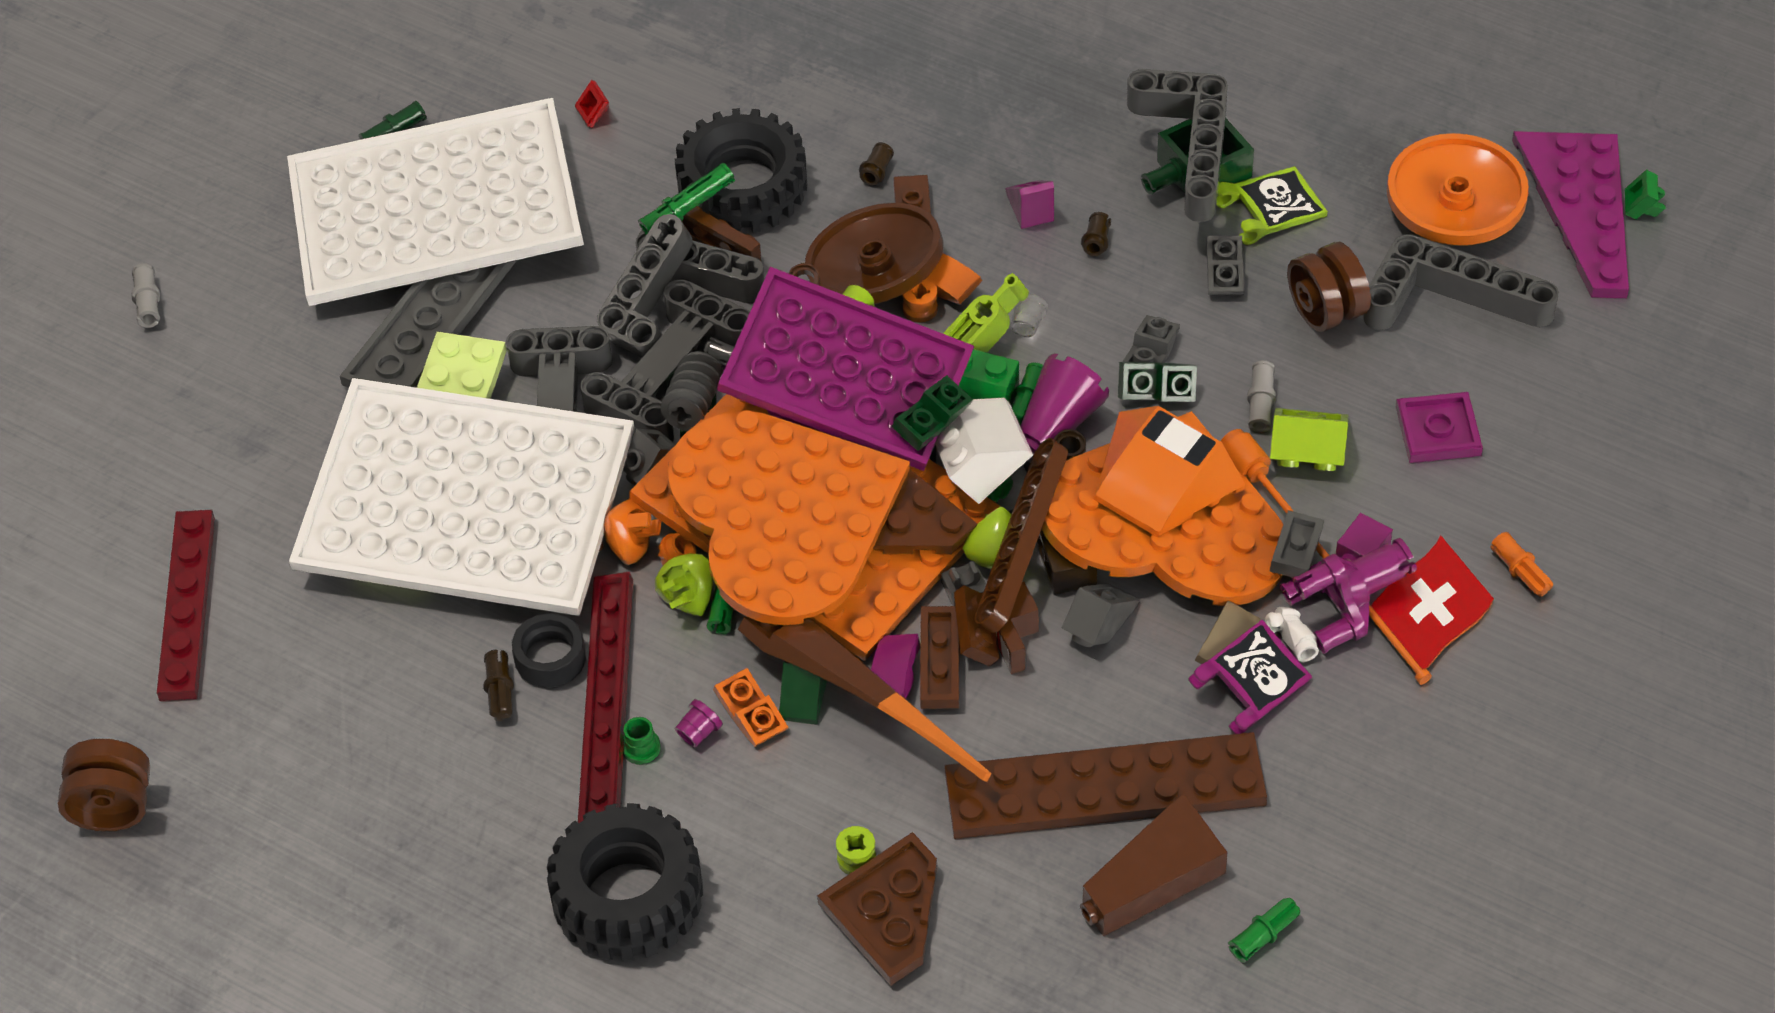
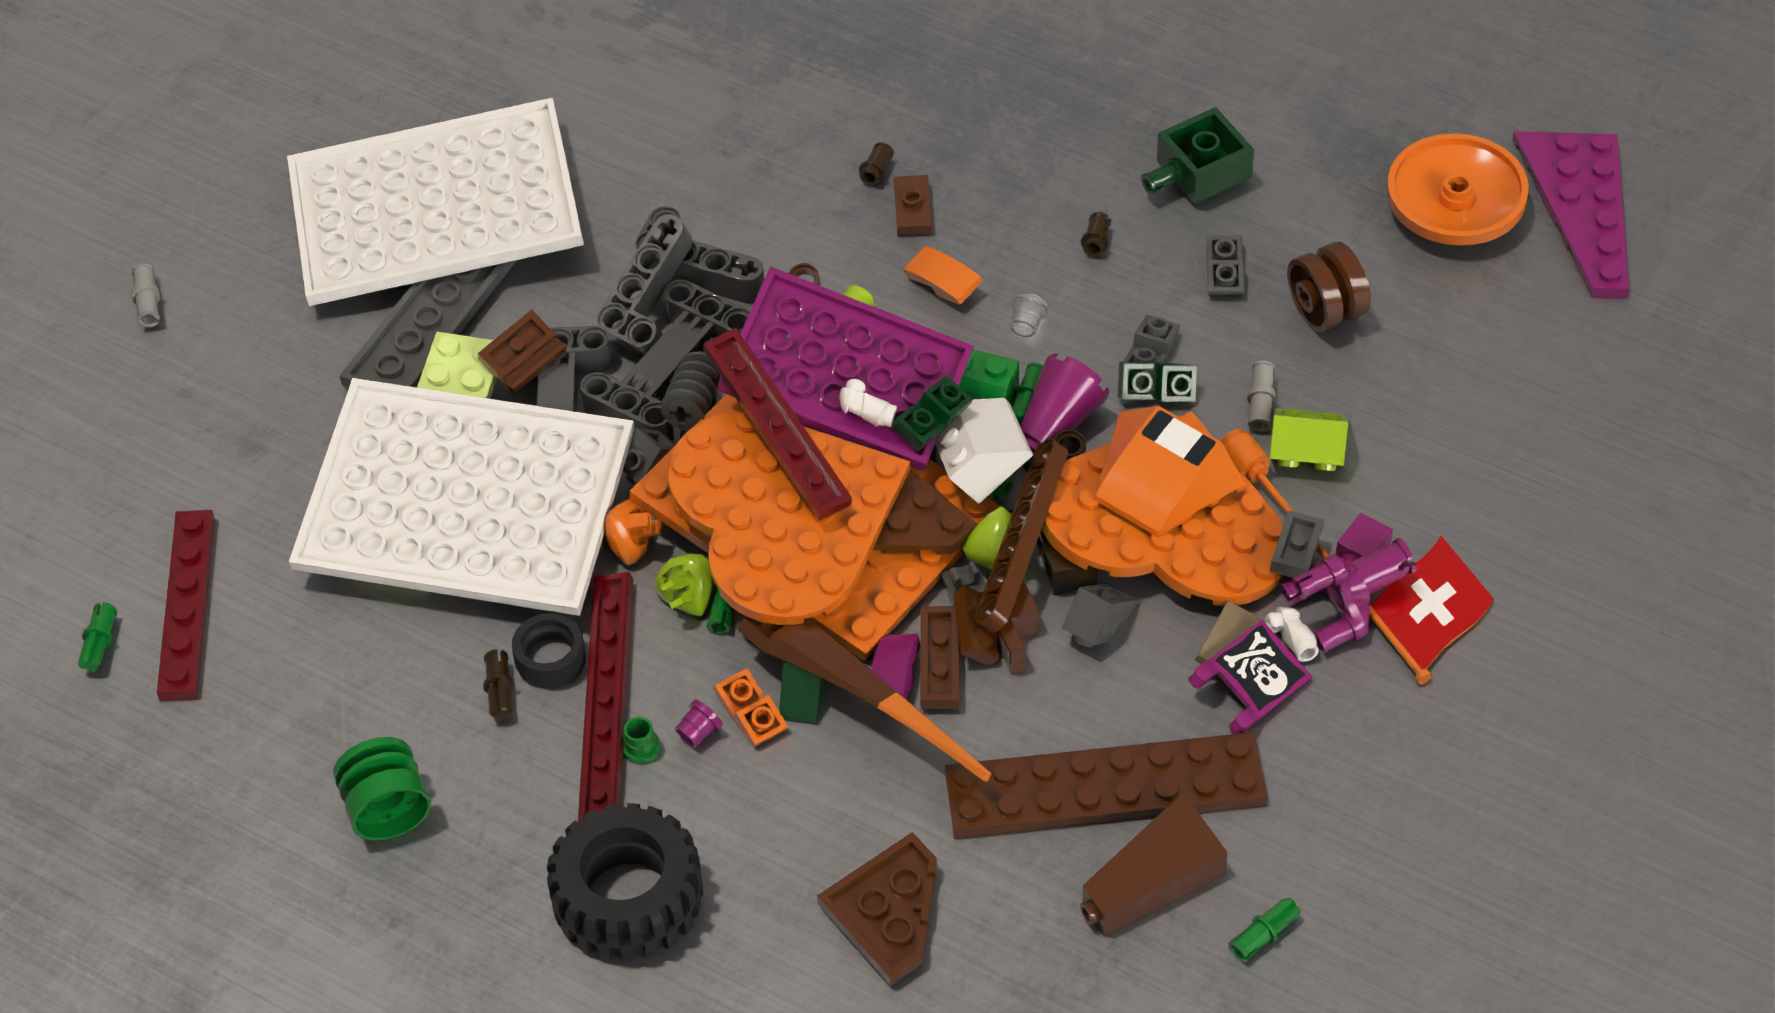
(97, 636): none -> green axle
(104, 785): reddish brown wheel -> none
(381, 788): none -> green wheel
(399, 121): dark green pin -> none
(522, 351): none -> reddish brown plate
(592, 104): red slope -> none
(674, 545): orange plate -> none
(690, 197): green pin -> none
(719, 234): reddish brown plate -> none
(752, 139): black tyre -> none
(777, 424): none -> dark red plate
(854, 836): lime wheel -> none
(869, 407): none -> white arm
(879, 249): reddish brown dish -> none
(921, 302): orange wheel -> none
(974, 323): lime piece -> none
(1032, 202): magenta slope -> none
(1188, 97): dark grey beam -> none
(1275, 202): flag -> none
(1439, 427): magenta tile -> none
(1457, 276): dark grey beam -> none
(1521, 563): orange axle -> none
(1643, 196): green tile -> none

